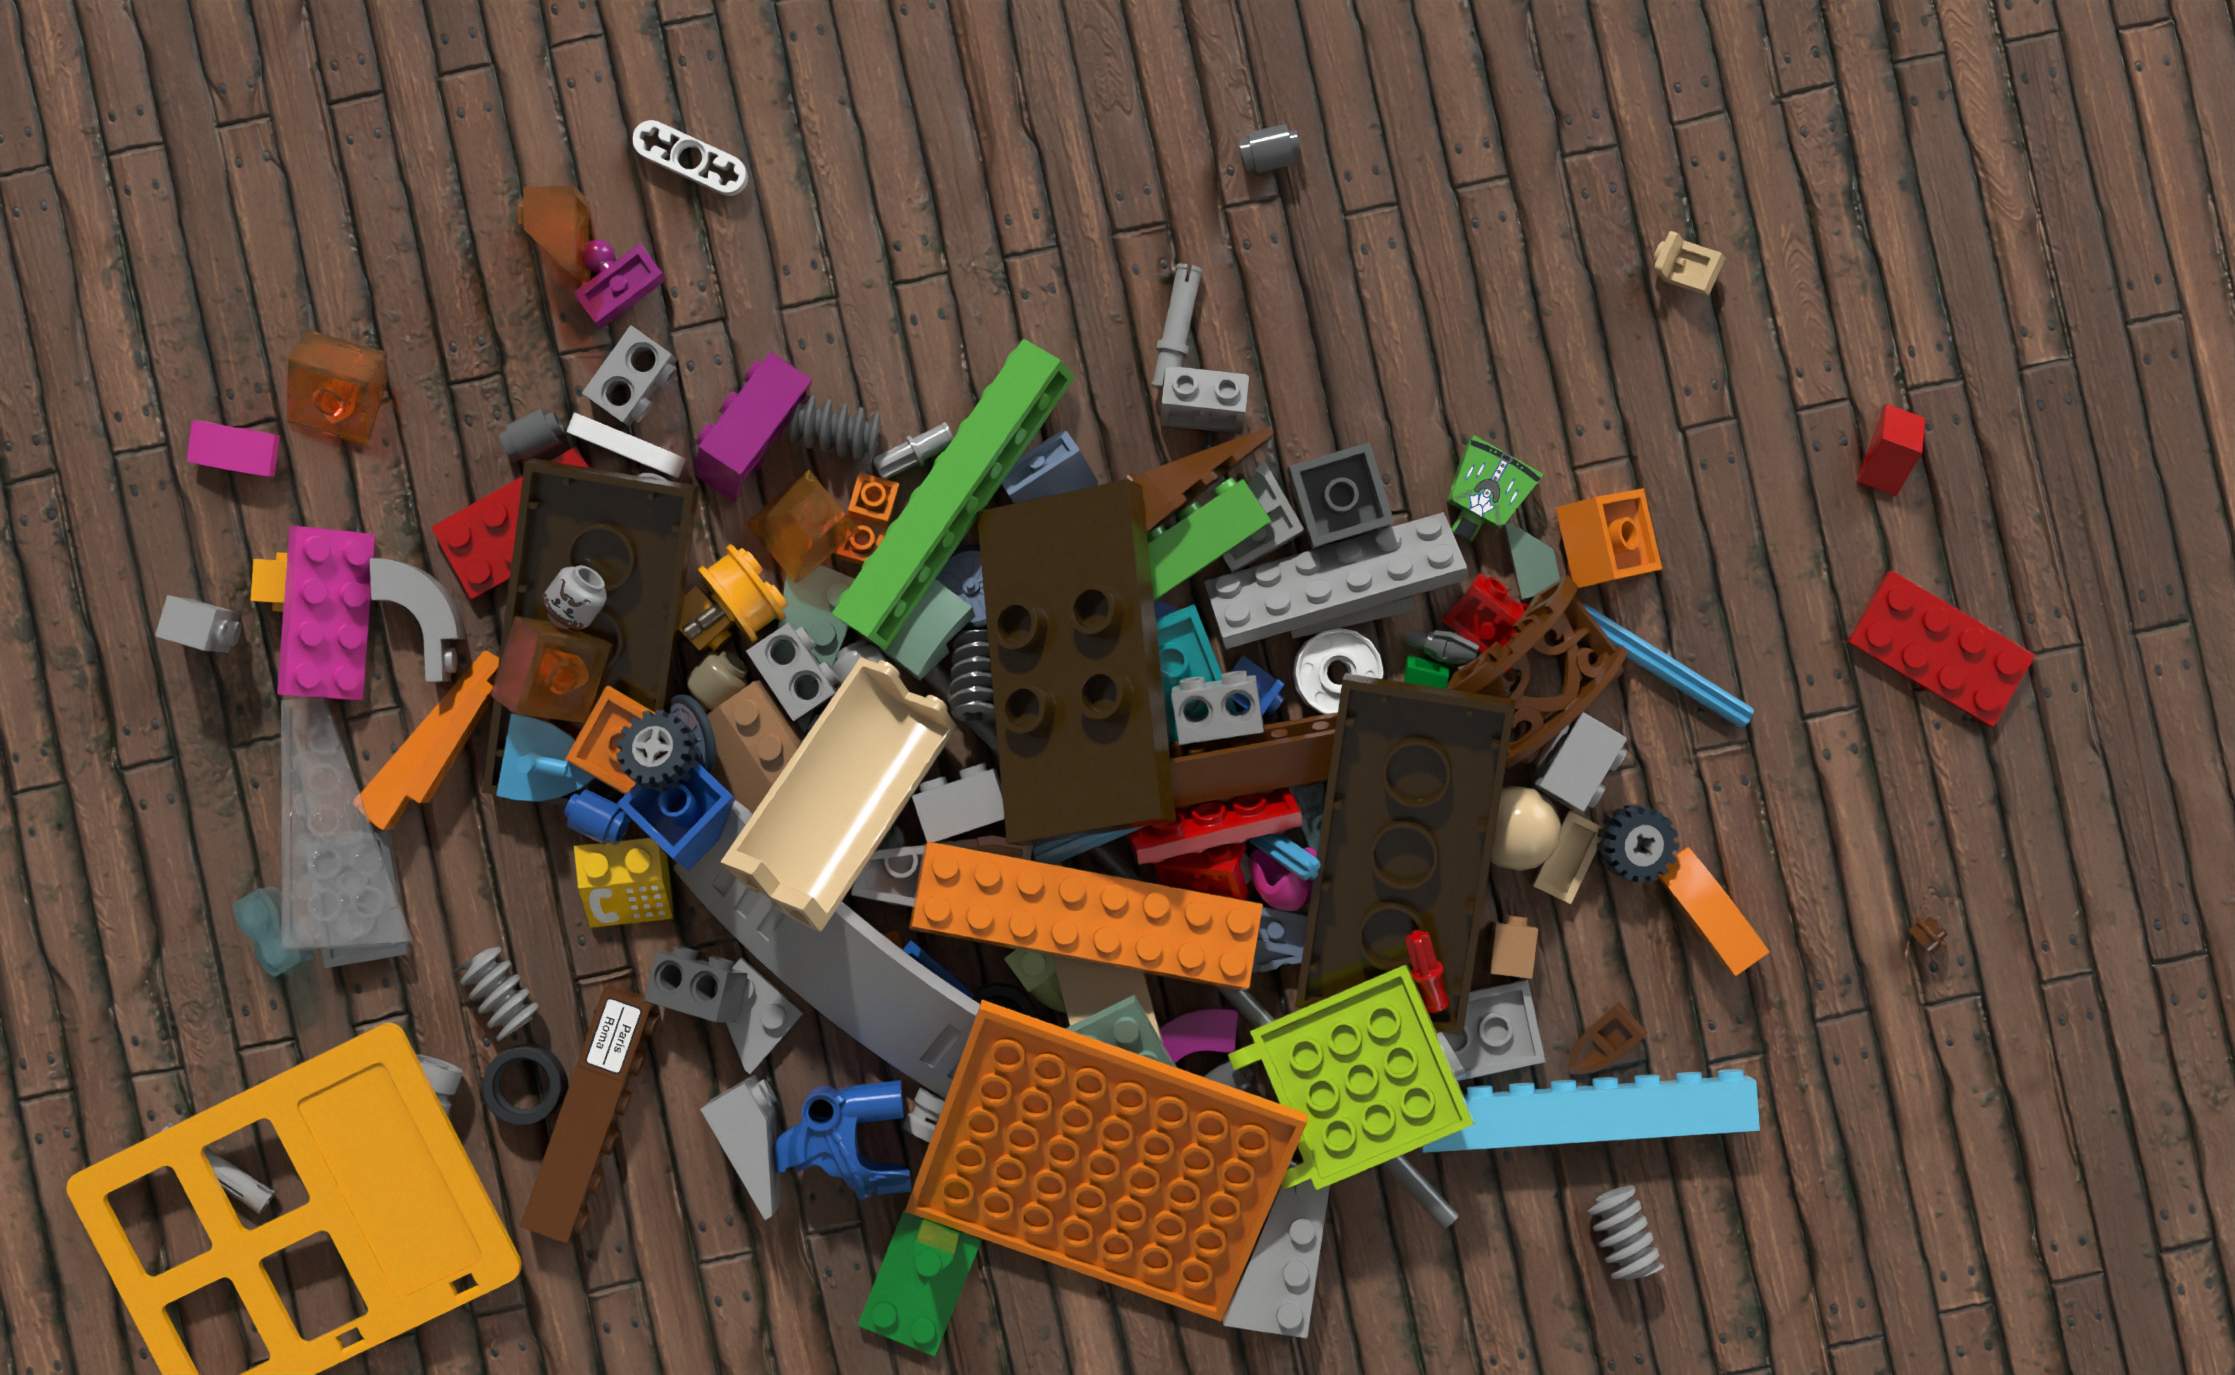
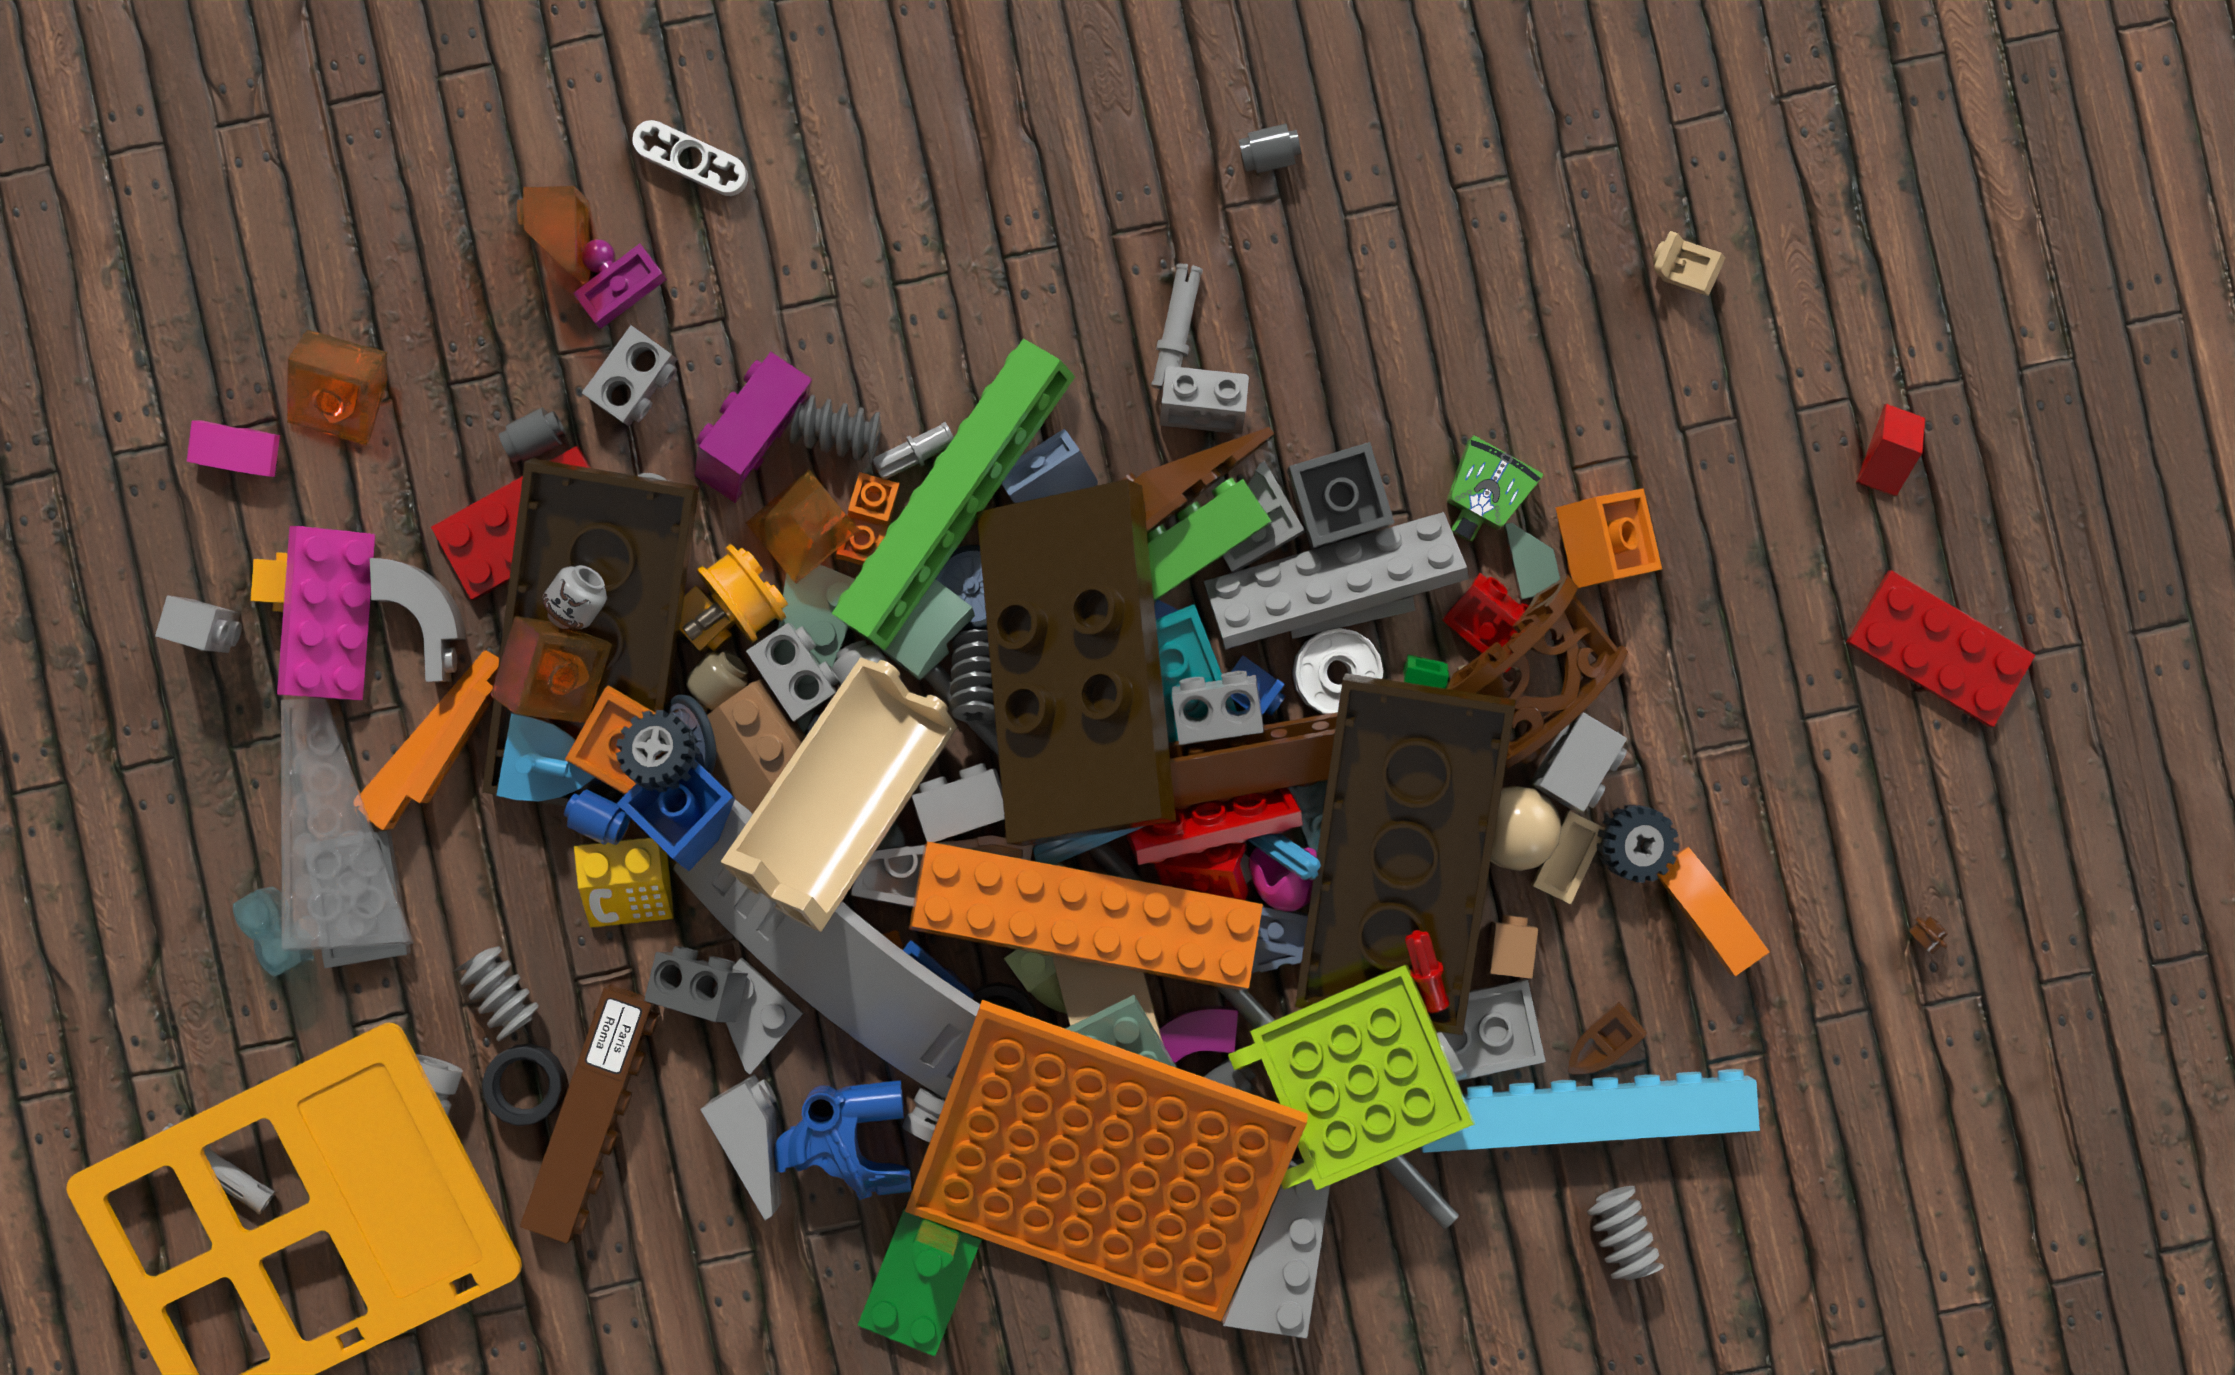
(626, 445): white beam -> none
(1443, 646): dark grey piece -> none
(1675, 672): dark azure axle -> none

